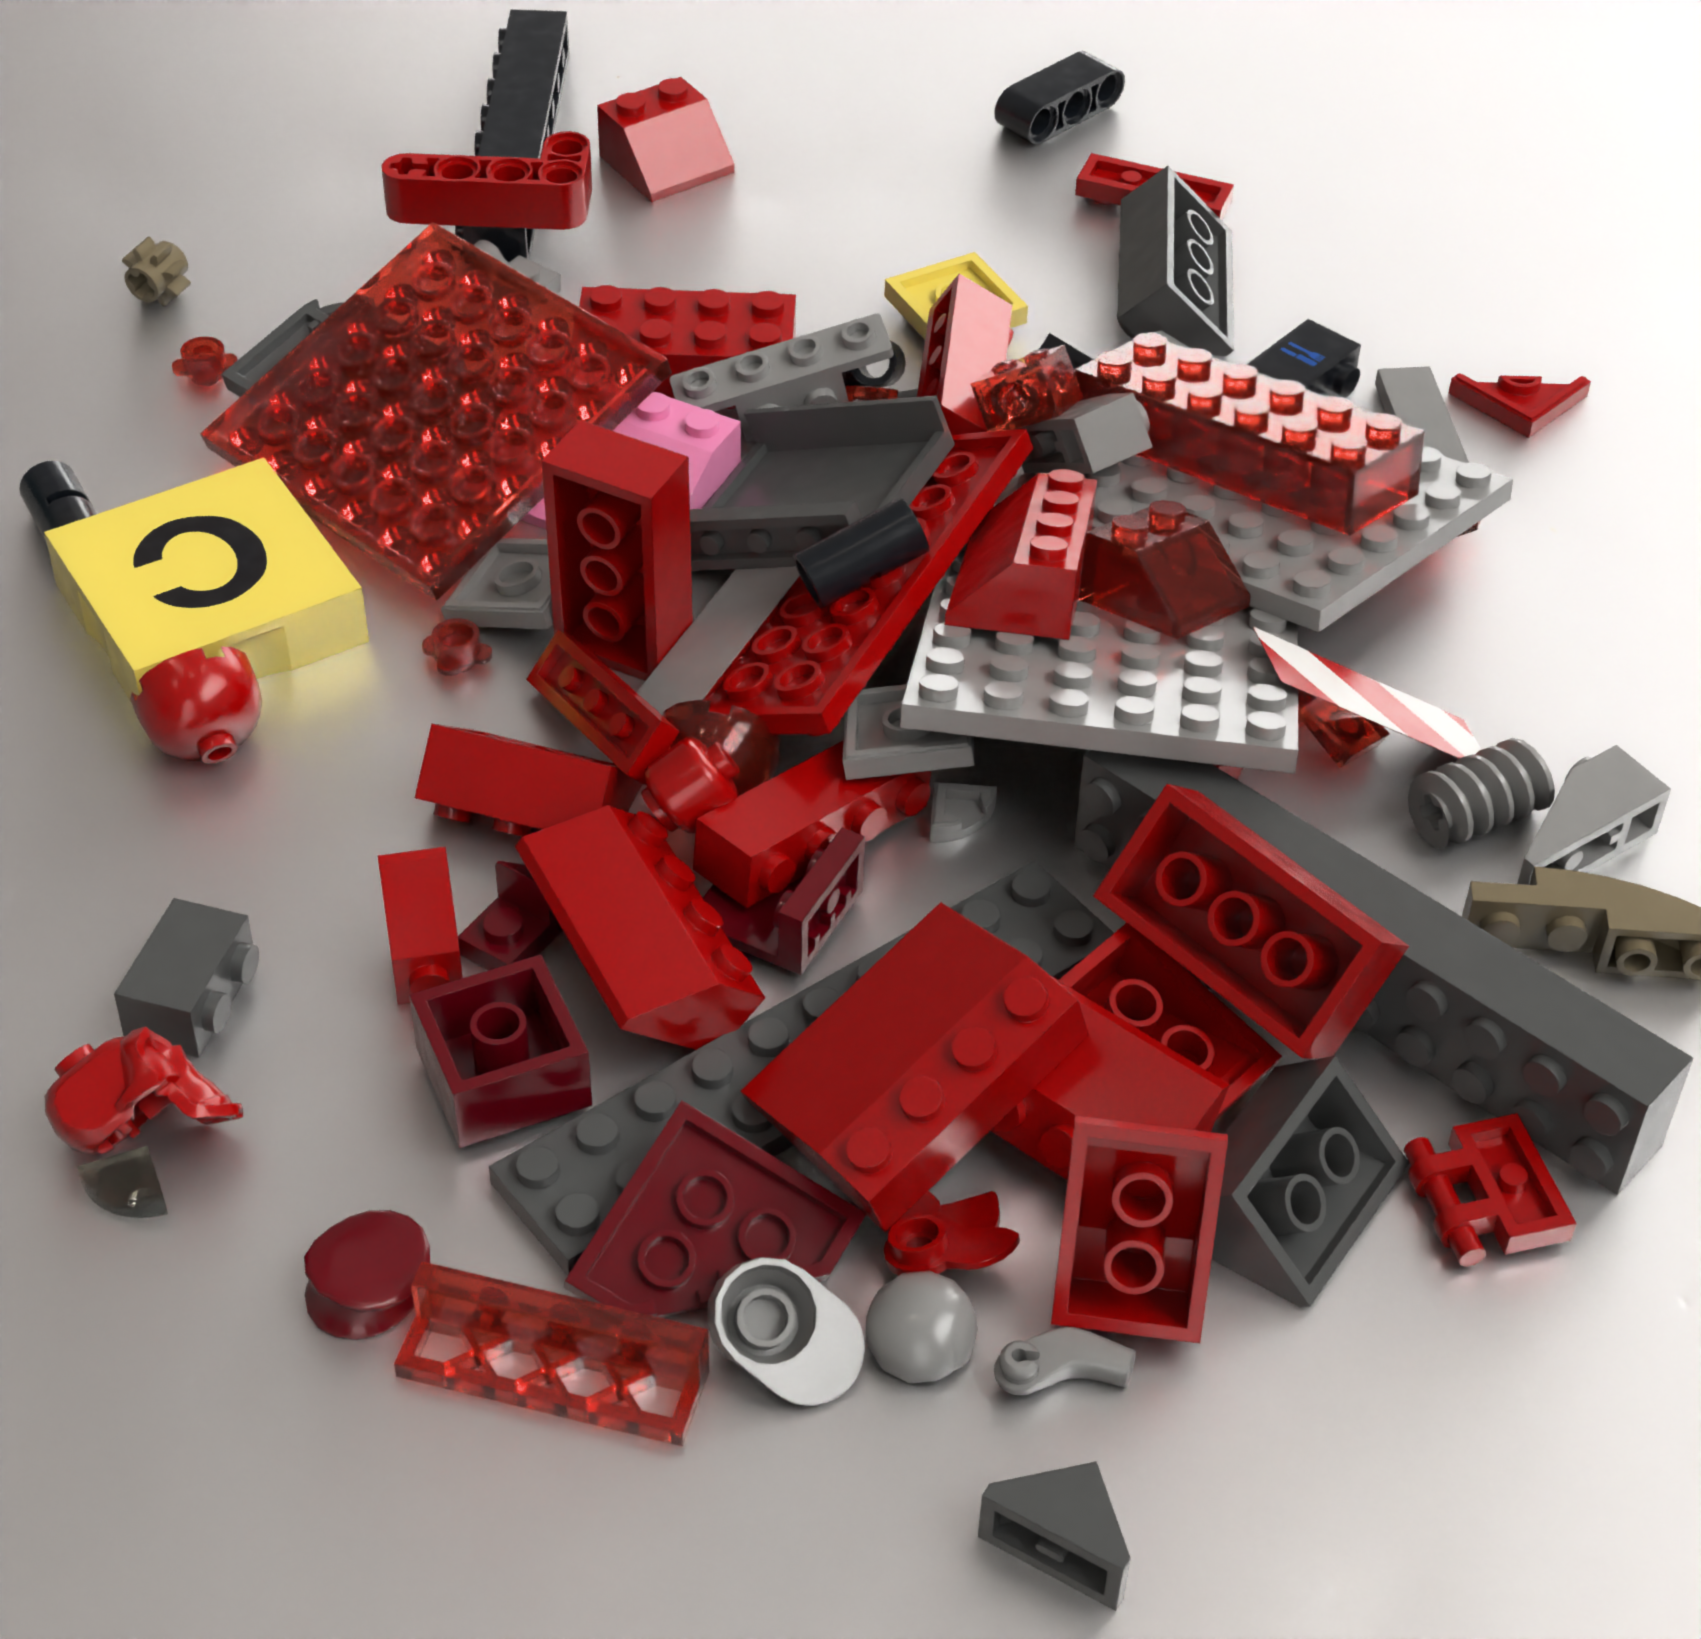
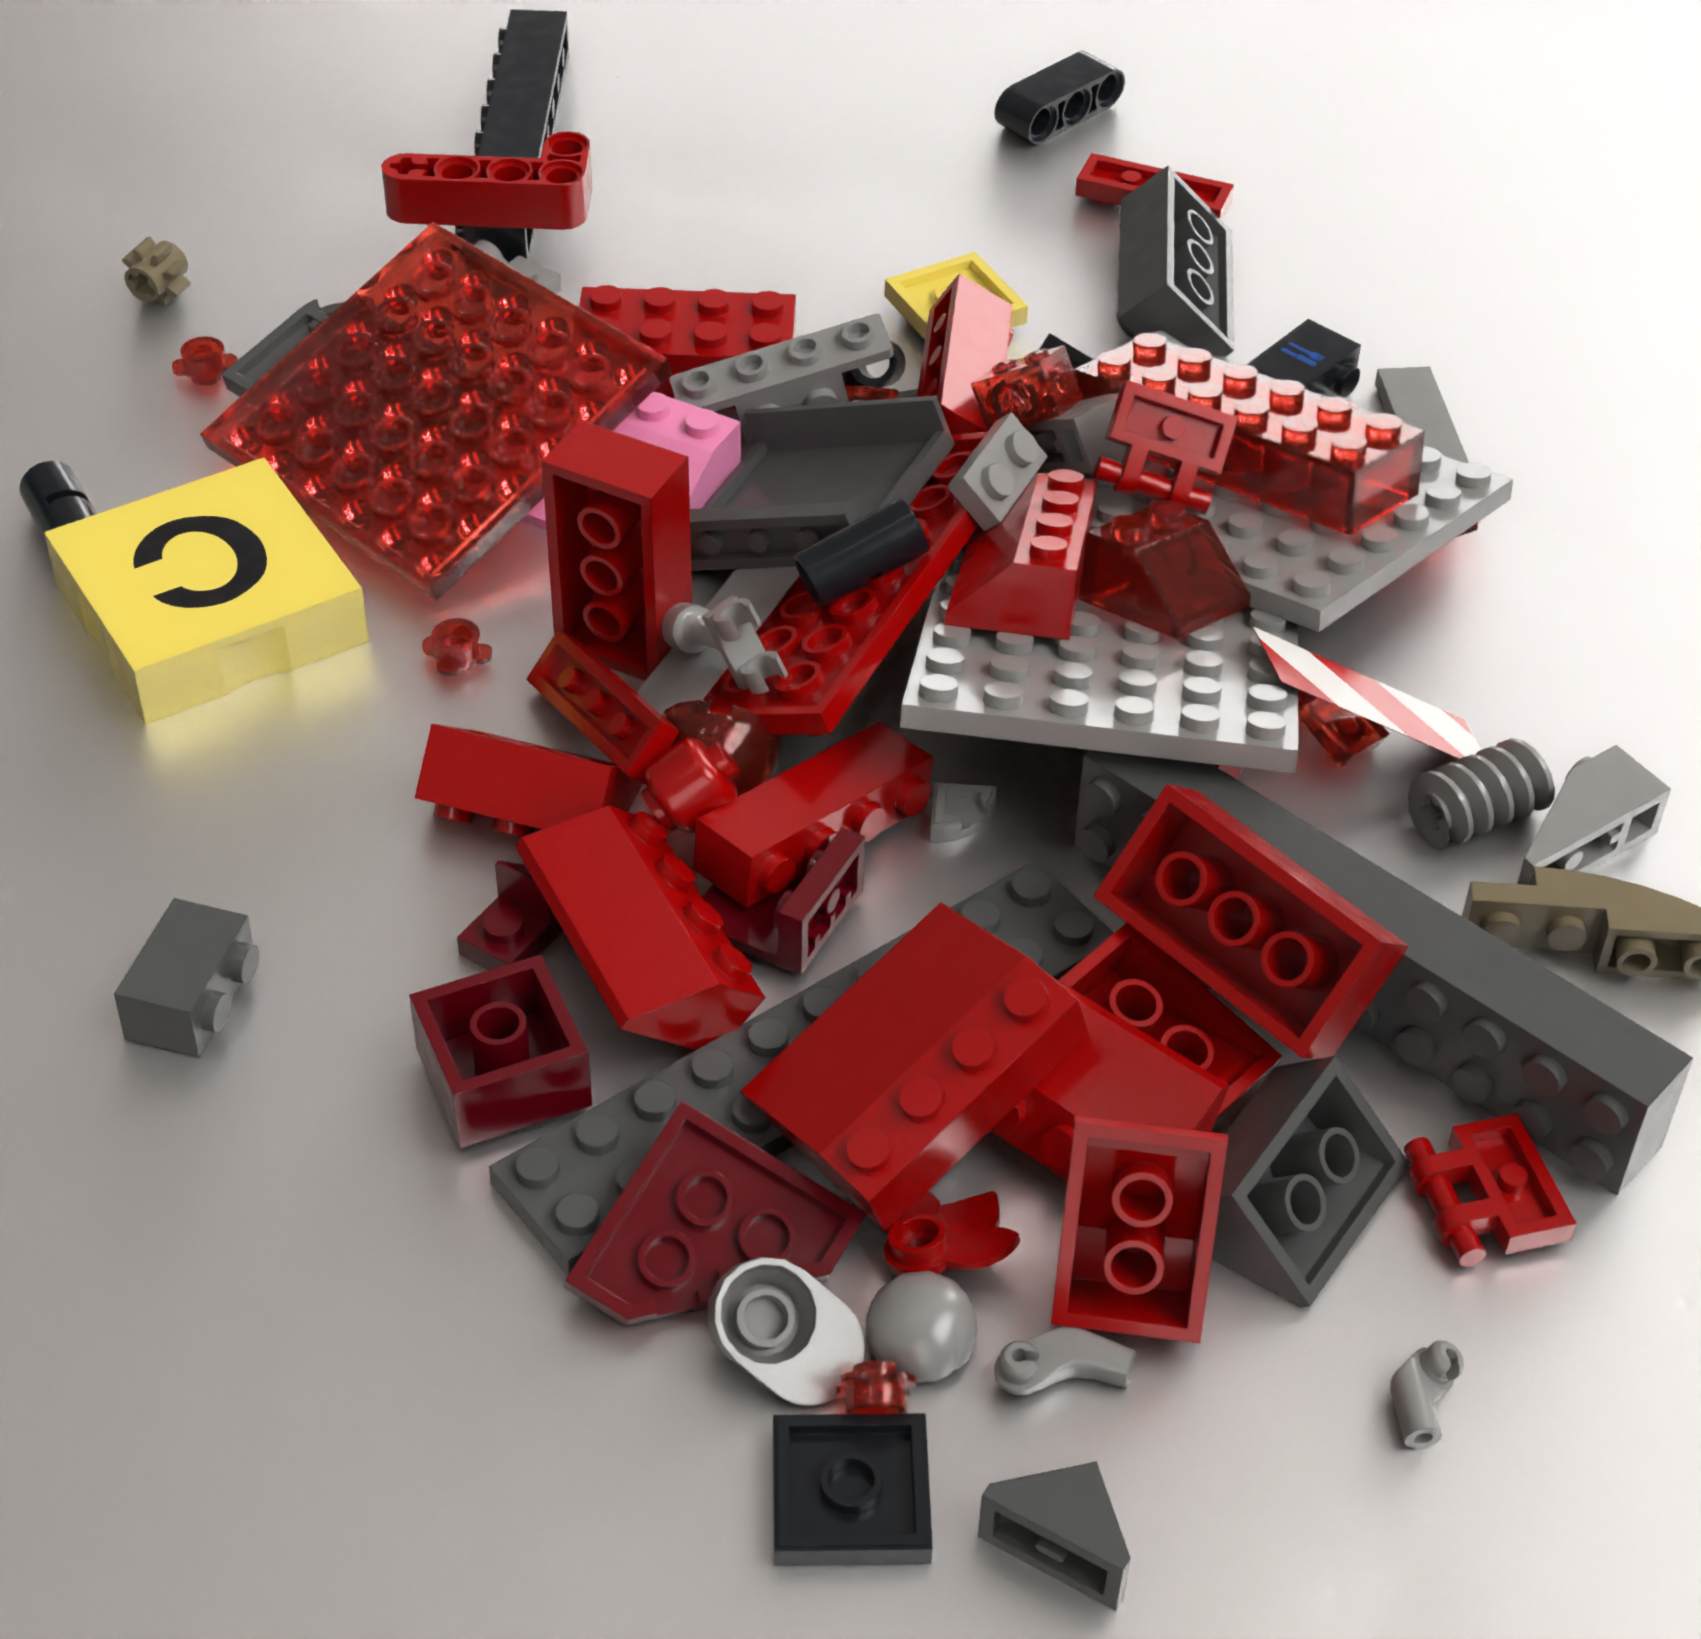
(124, 1082): red head -> none
(125, 1184): clear smoke tile -> none
(199, 705): red cylinder -> none
(364, 1273): dark red piece -> none
(420, 920): red slope -> none
(506, 587): light grey plate -> none
(558, 1329): clear red fence -> none
(663, 139): slope -> none
(729, 630): none -> light grey bar
(851, 1489): none -> black tile
(875, 1388): none -> clear red plate
(879, 747): light grey plate -> none
(997, 471): none -> light grey plate
(1169, 429): none -> red plate
(1418, 1388): none -> light grey arm
(1520, 400): red tile -> none

